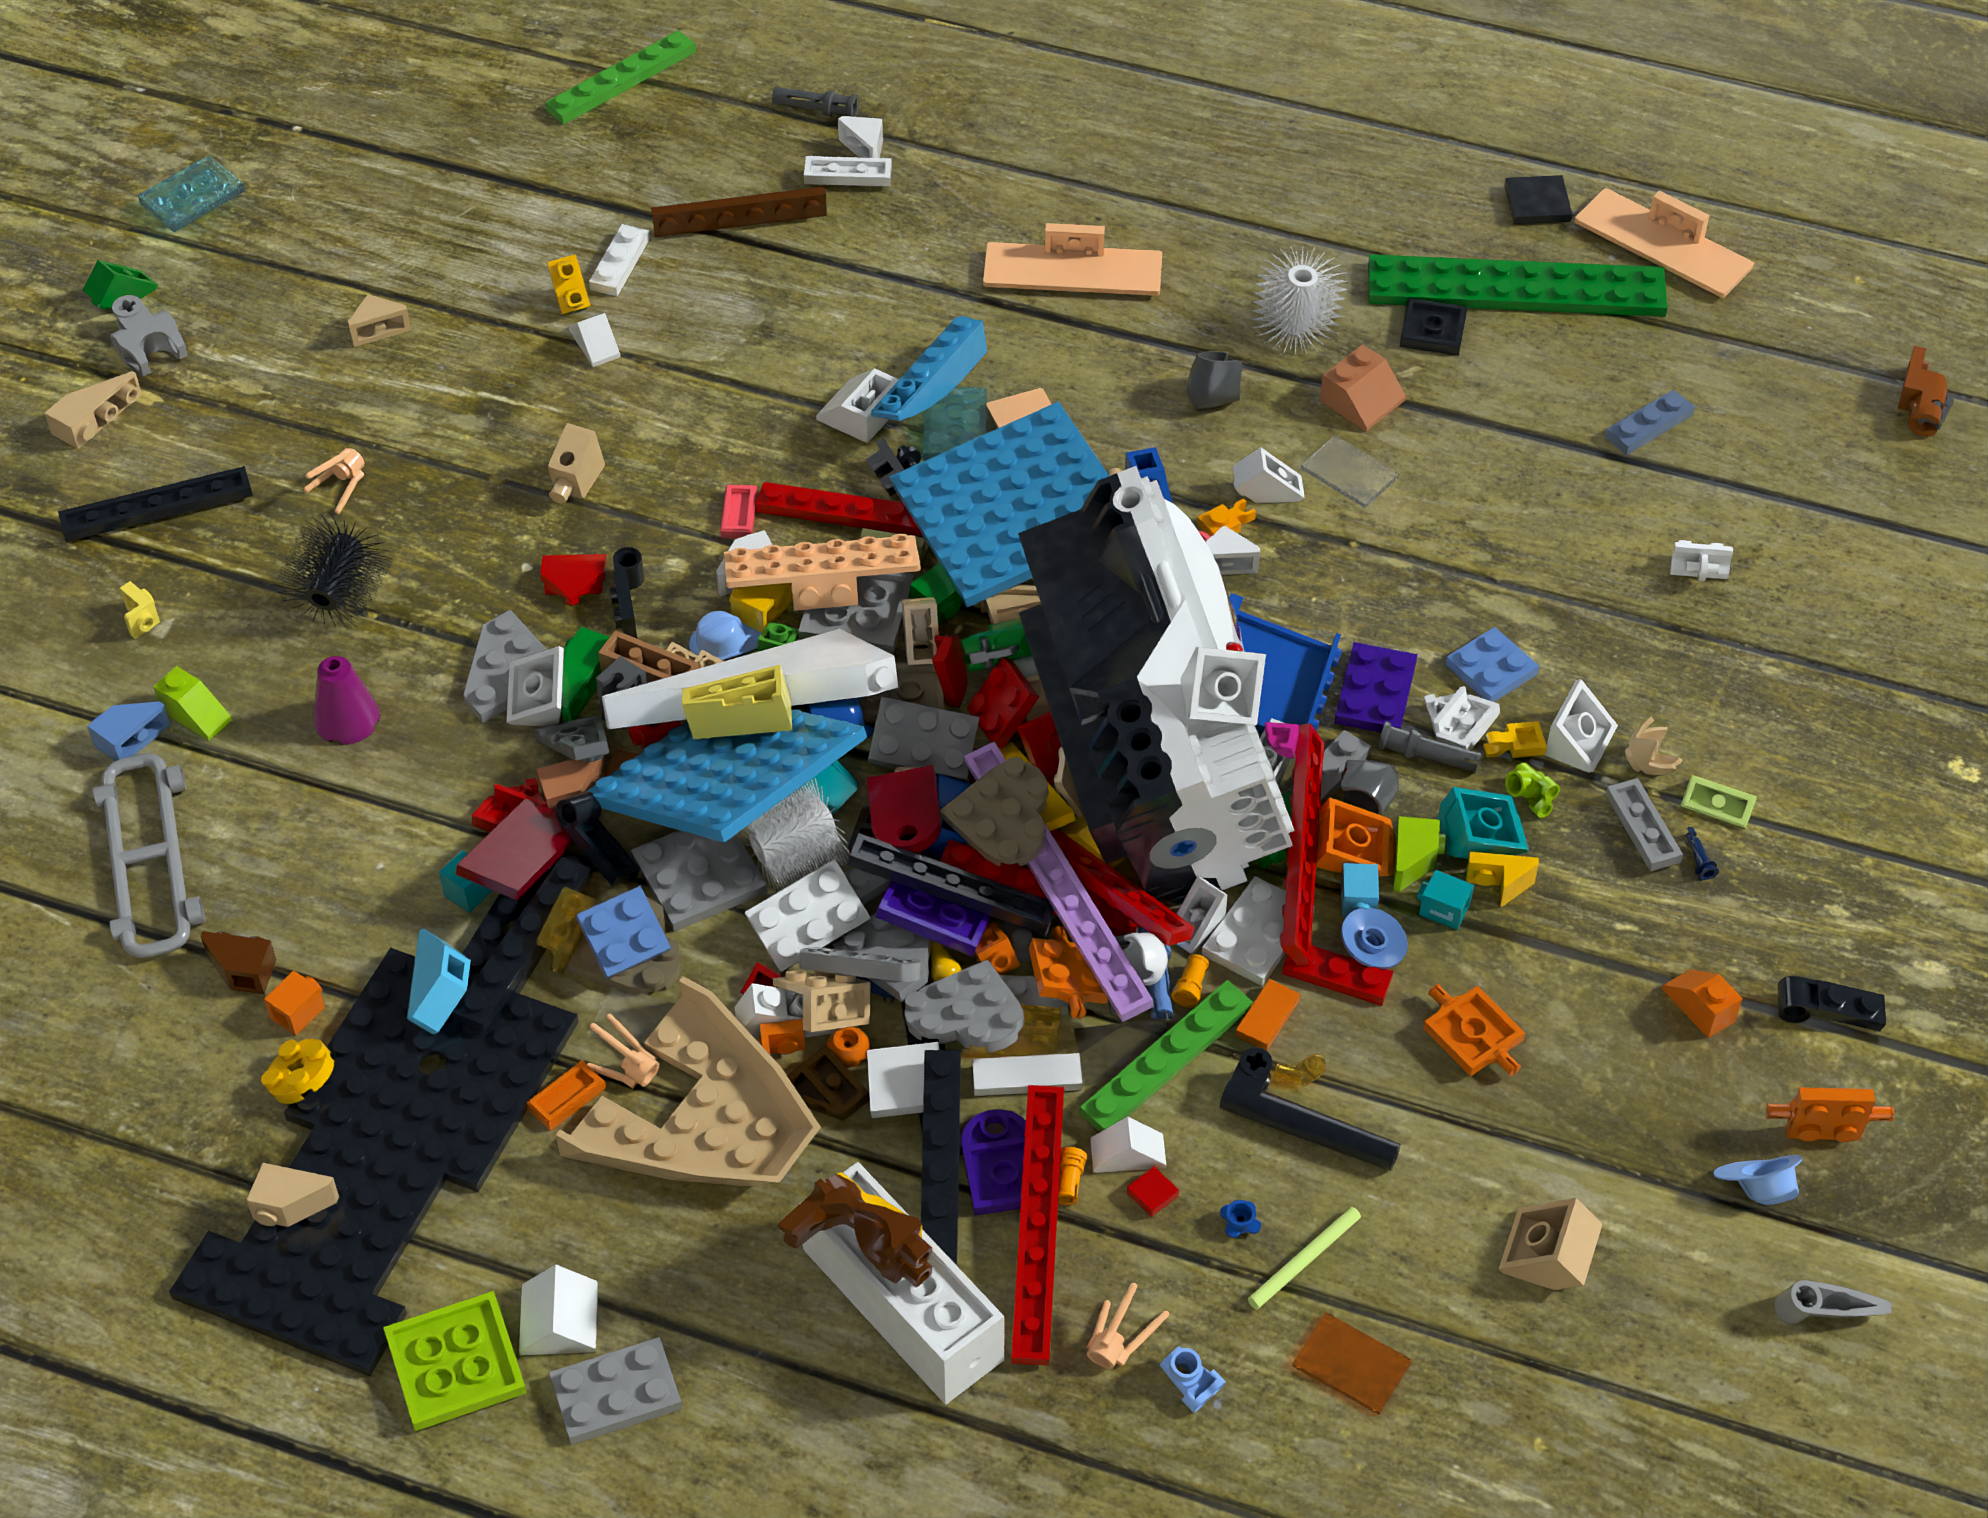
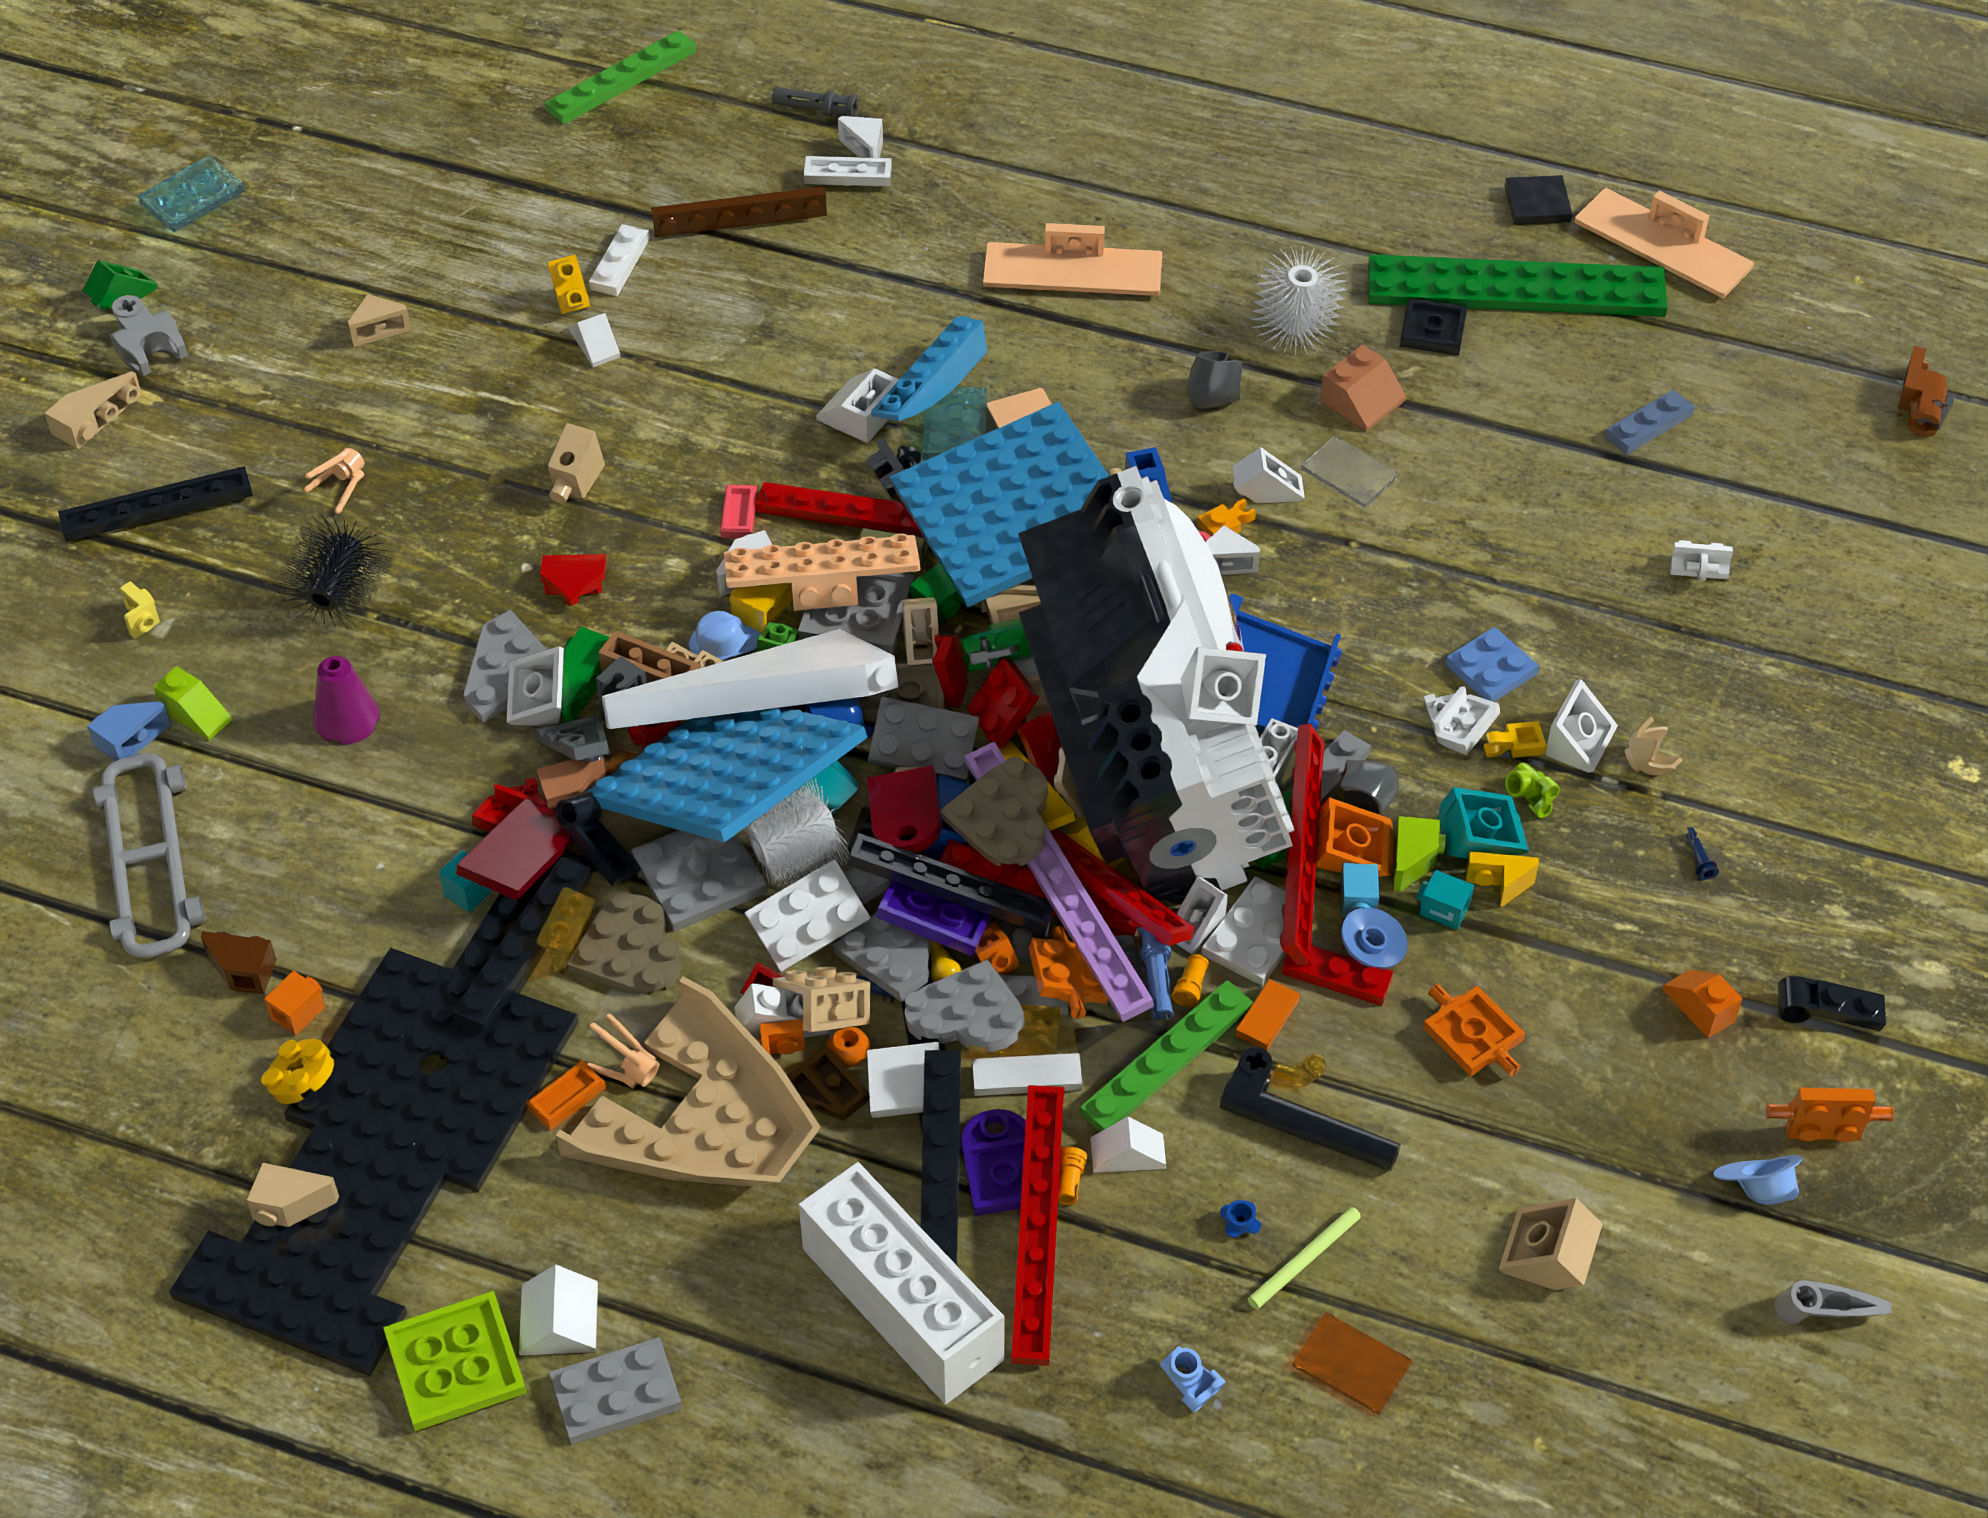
(437, 982): medium azure slope -> none
(623, 932): medium blue plate -> none
(627, 576): black plate -> none
(739, 705): light yellow wedge -> none
(860, 964): light grey beam -> none
(882, 1230): reddish brown hips -> none
(1107, 1346): light nougat plant -> none
(1146, 956): white hair -> none
(1152, 1191): red tile -> none
(1282, 738): dark pink tile -> none
(1375, 687): dark purple plate -> none
(1412, 744): dark grey pin -> none
(1644, 824): light grey plate -> none
(1718, 801): yellowish green slope -> none

